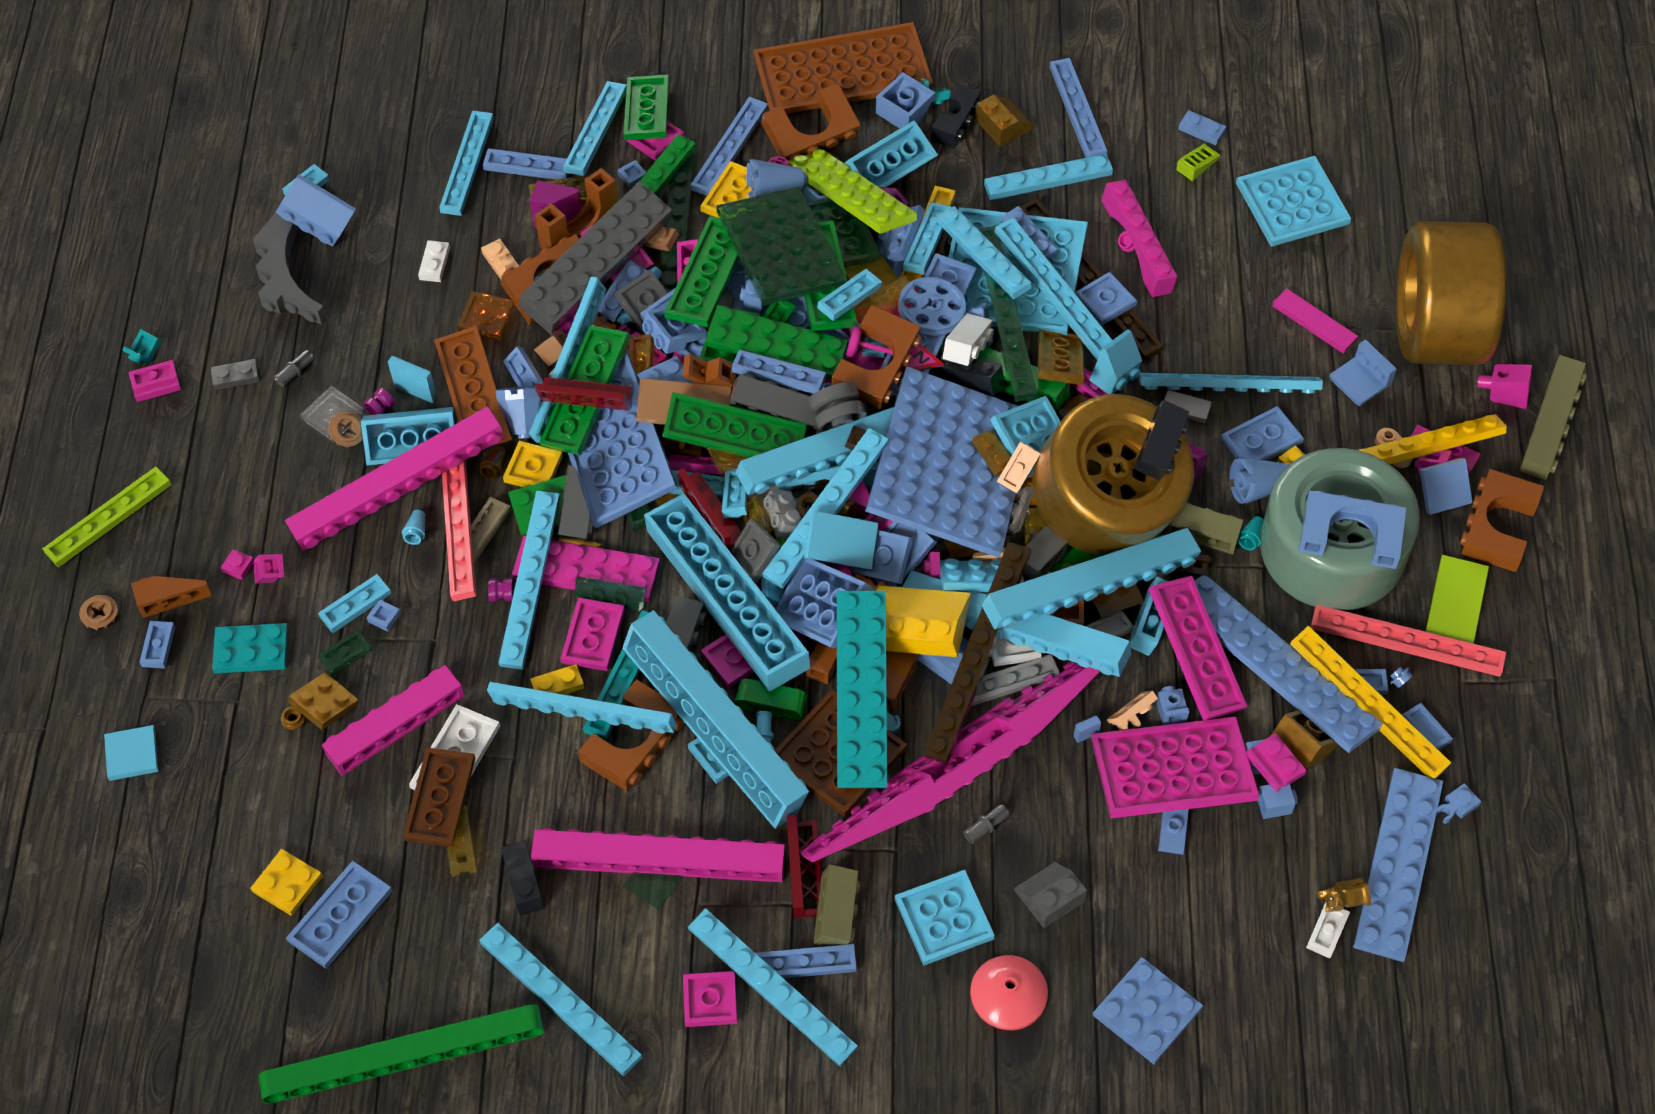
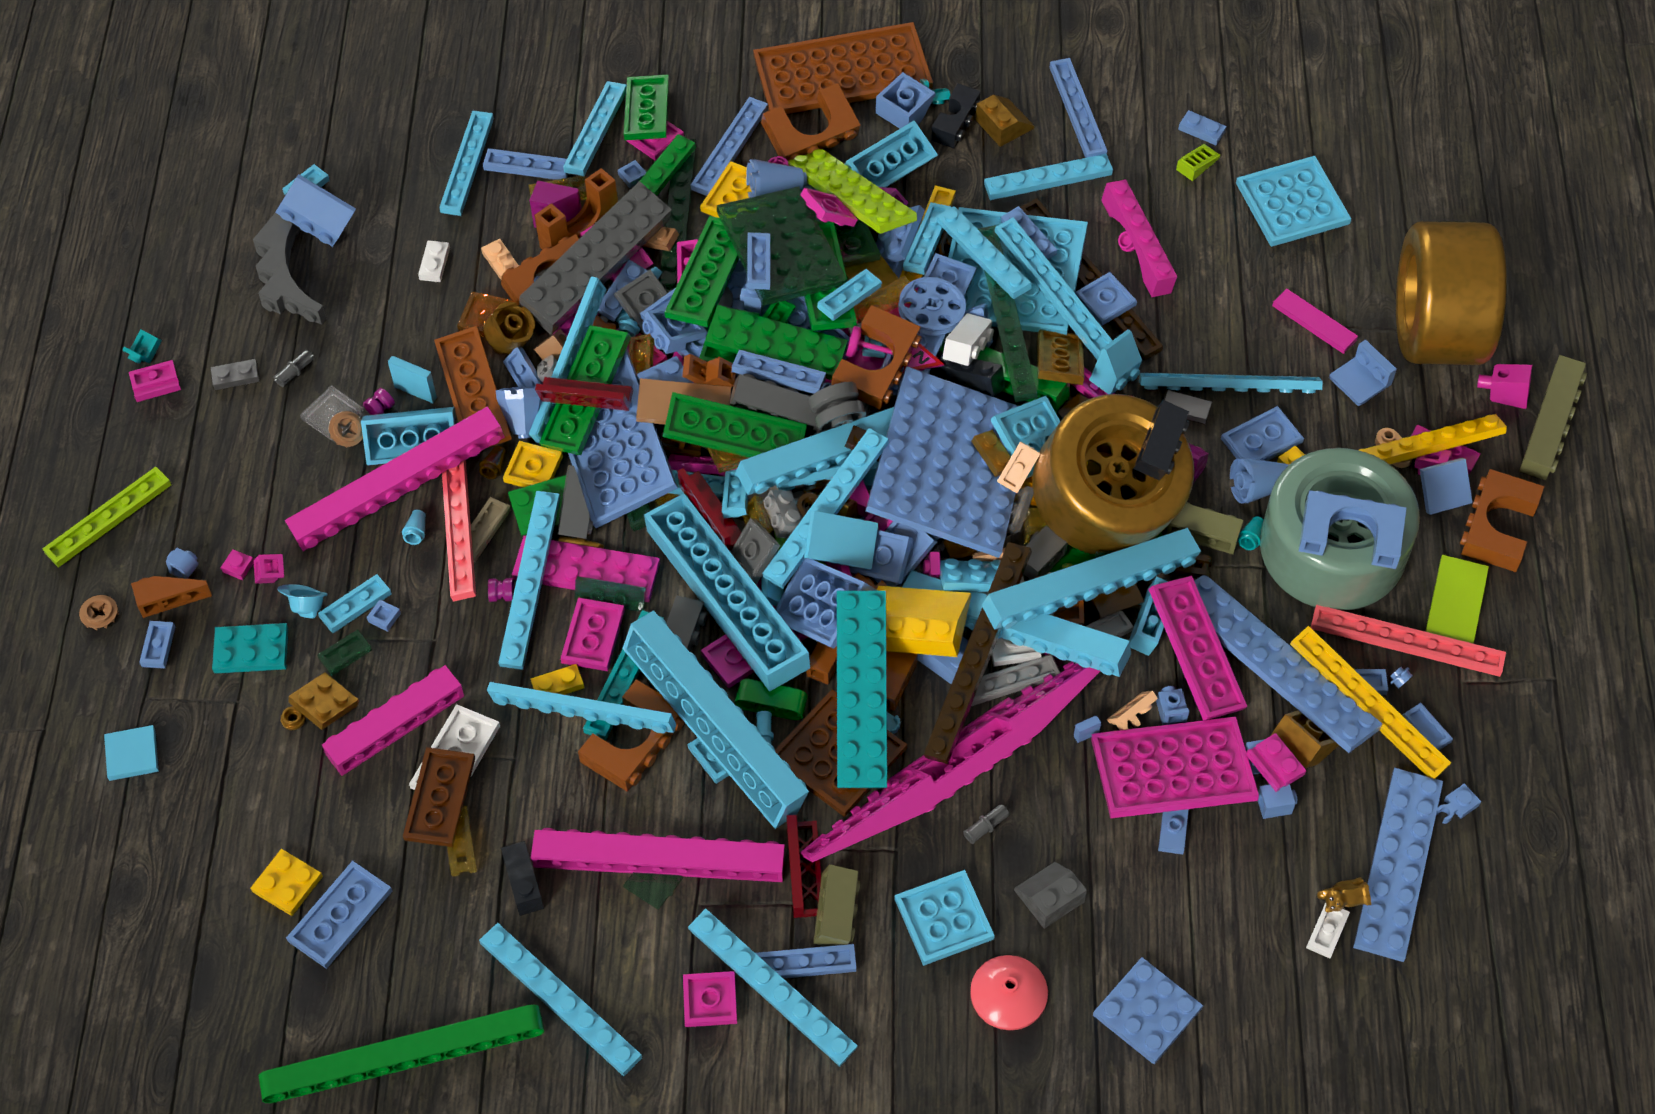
(181, 563): none -> medium blue plate
(303, 599): none -> medium azure piece
(509, 327): none -> pearl gold brick
(546, 367): none -> light grey beam
(629, 326): none -> medium azure plate
(758, 261): none -> medium blue plate
(828, 207): none -> dark pink plate

